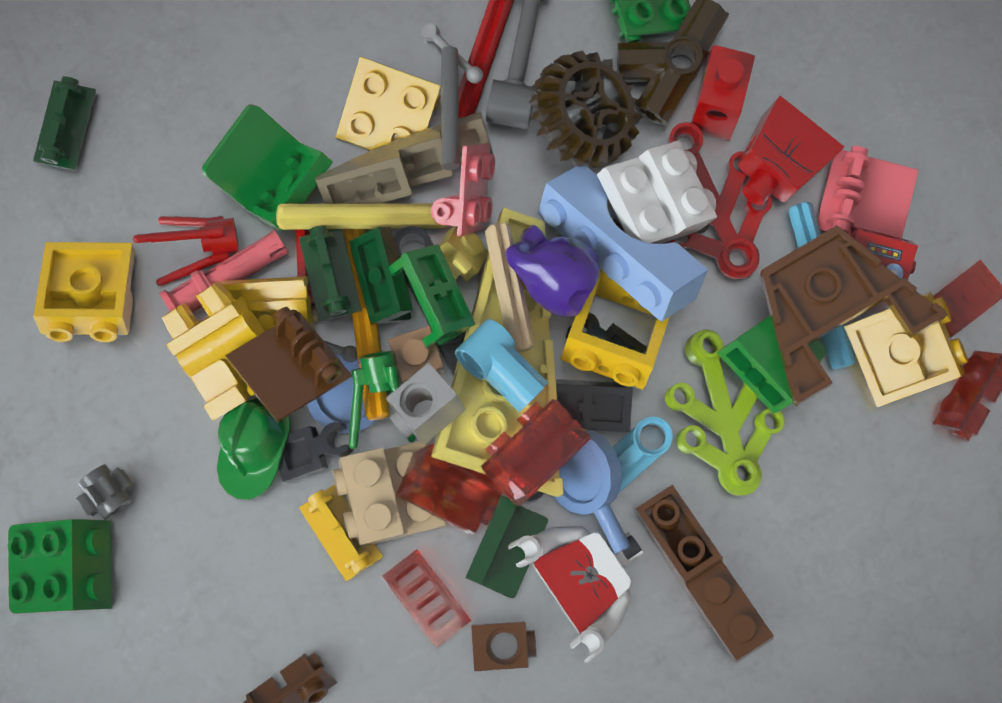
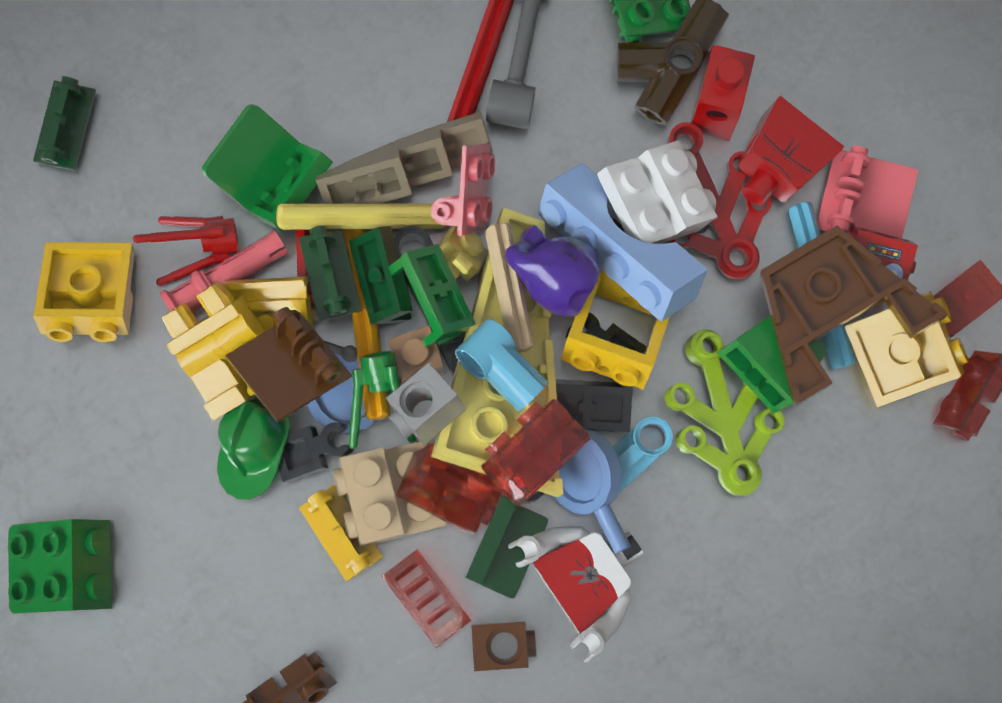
(105, 492): dark grey gear -> none
(385, 105): yellow hinge -> none
(432, 33): light grey hinge -> none
(450, 108): dark grey bar -> none
(575, 118): dark brown gear -> none
(704, 574): reddish brown slope -> none

